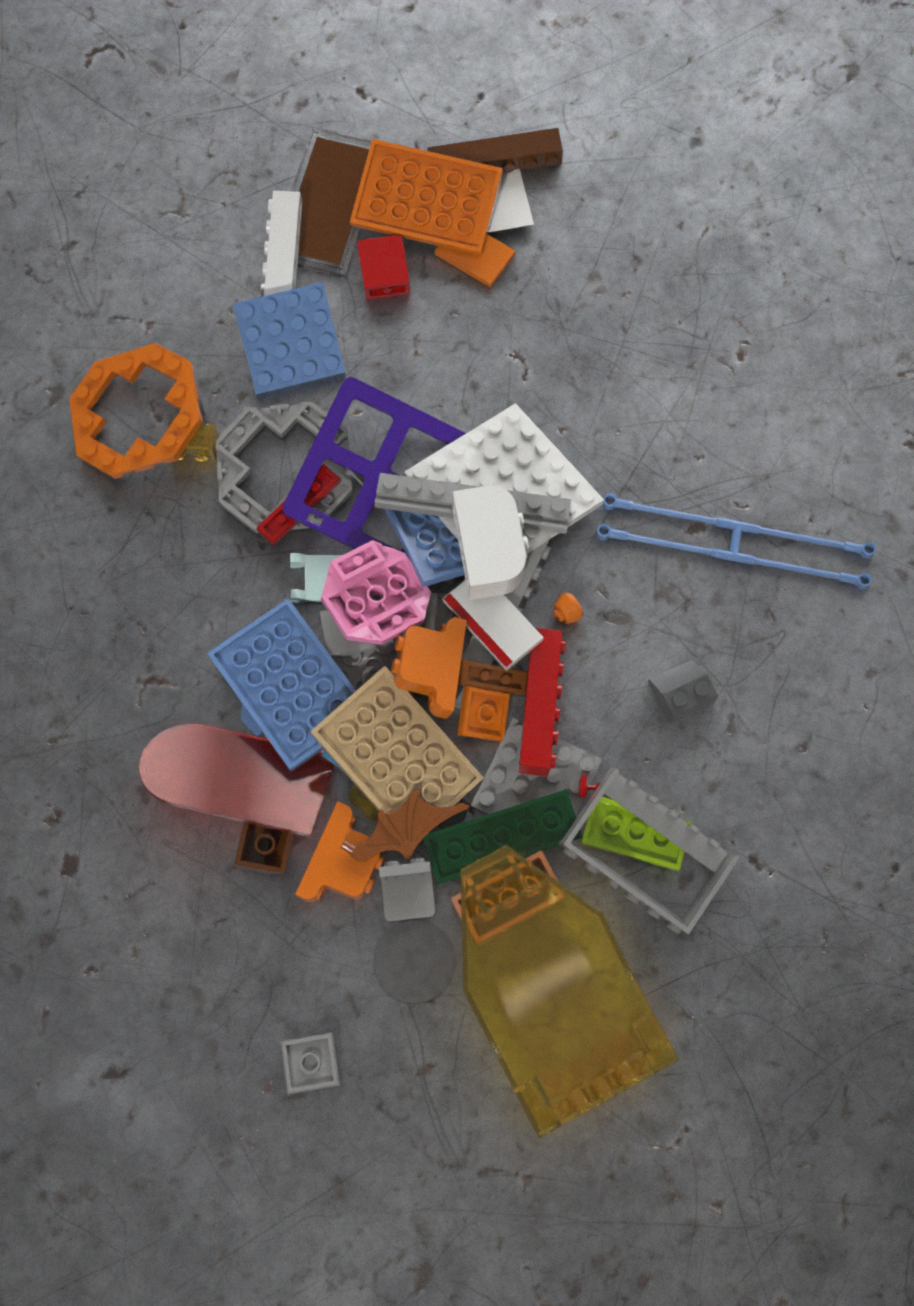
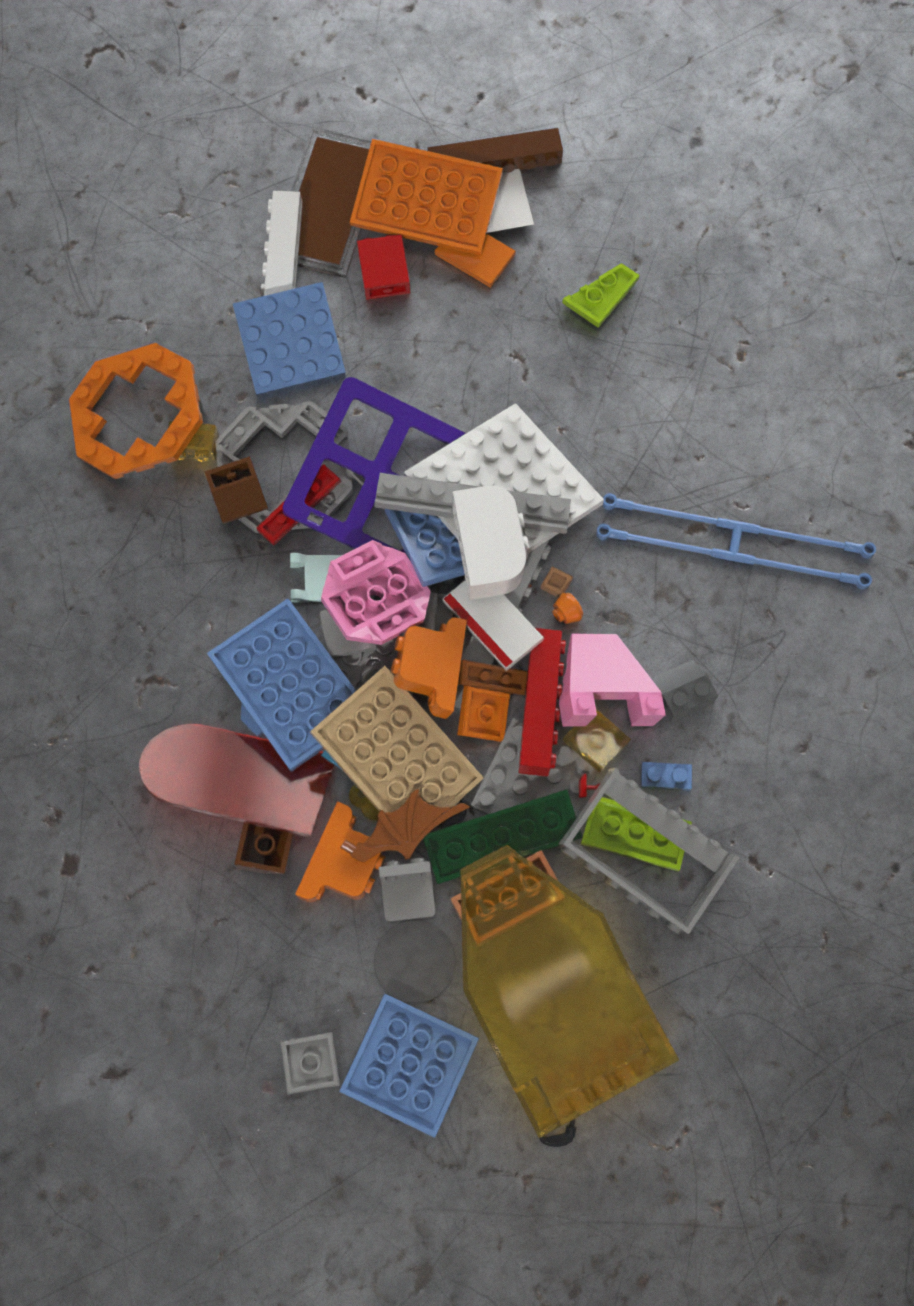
(236, 490): none -> reddish brown slope
(409, 1065): none -> medium blue plate
(556, 582): none -> medium nougat tile
(561, 1139): none -> black piece
(597, 742): none -> clear yellow tile
(602, 296): none -> lime wing
(606, 670): none -> bright pink wedge
(666, 776): none -> medium blue plate

